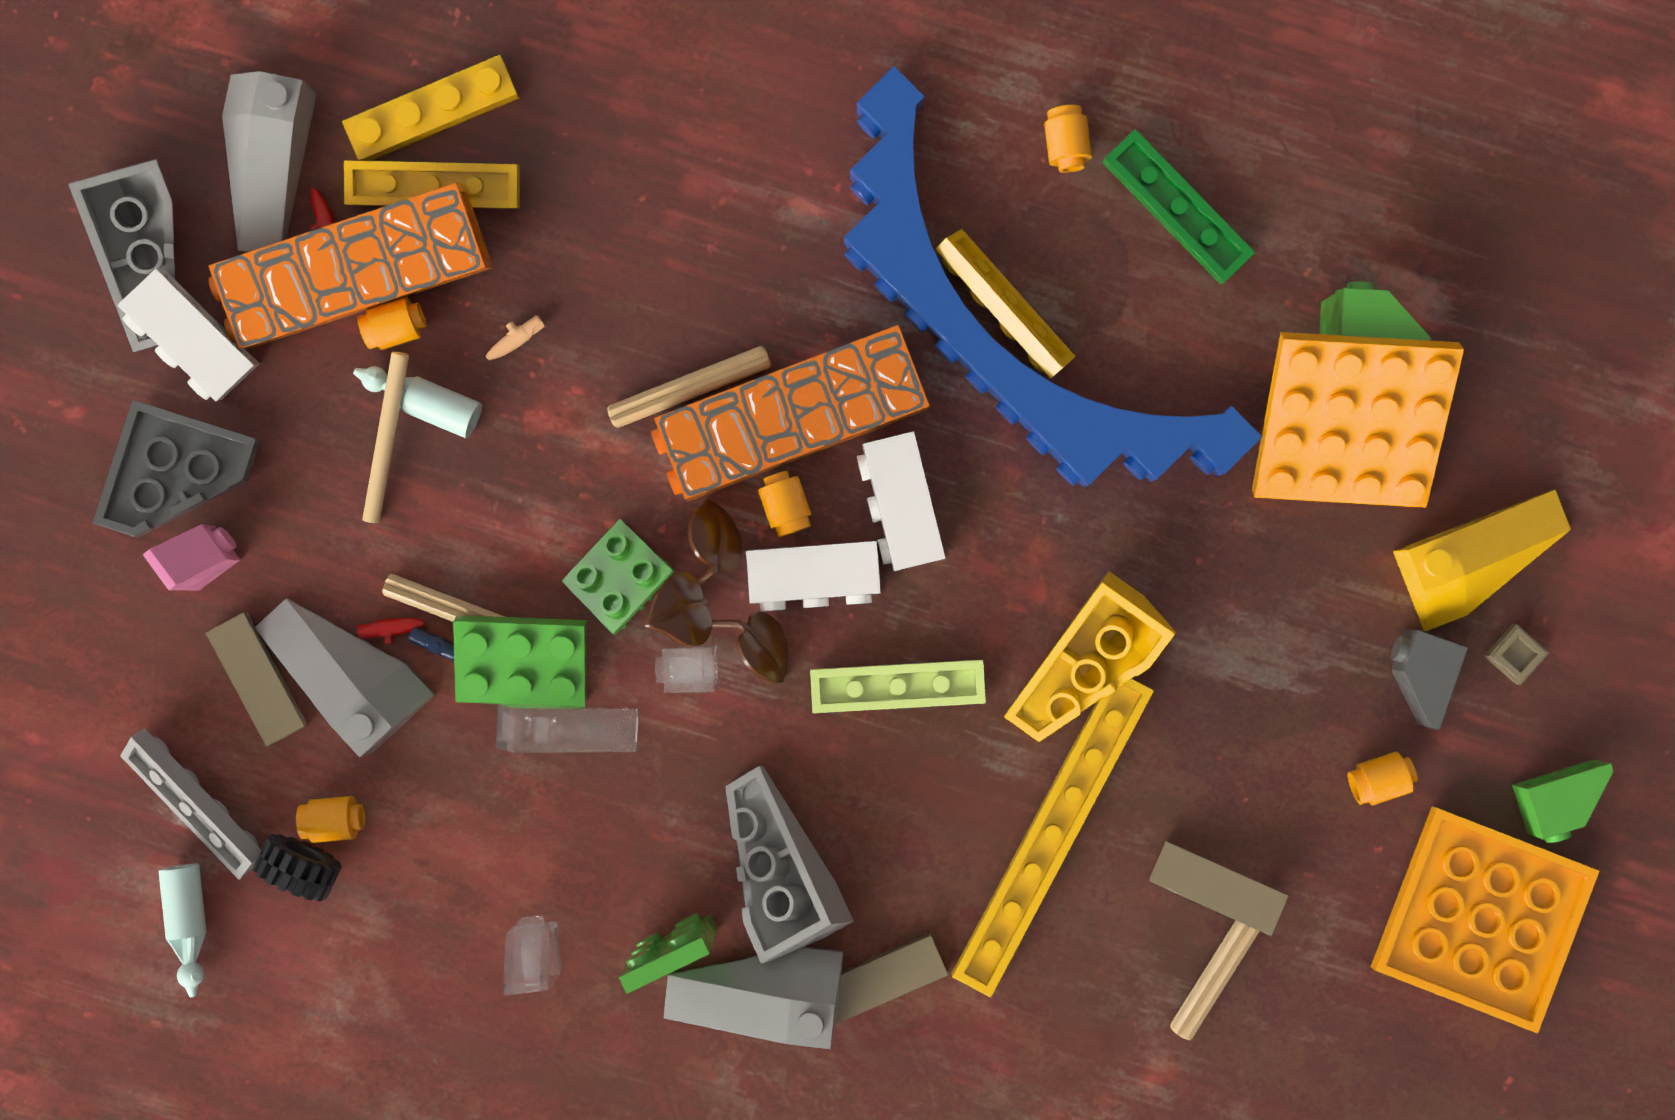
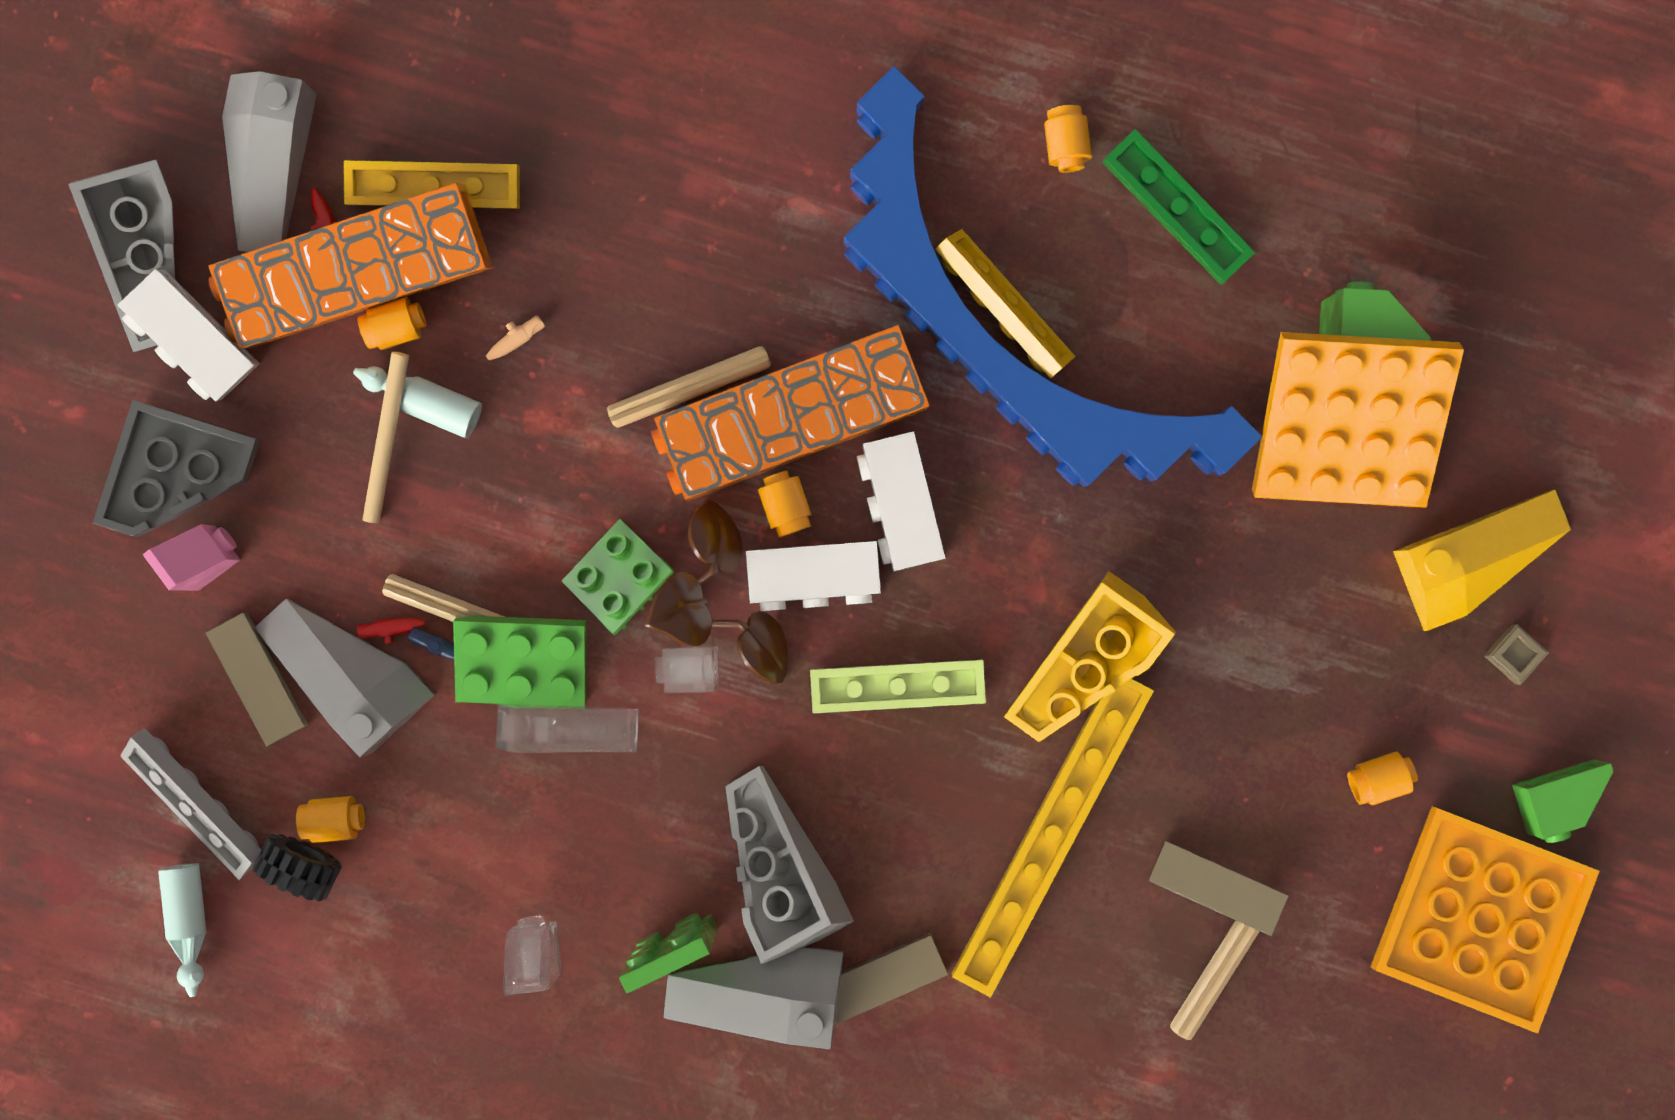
(430, 109): yellow plate -> none
(1426, 674): dark grey slope -> none

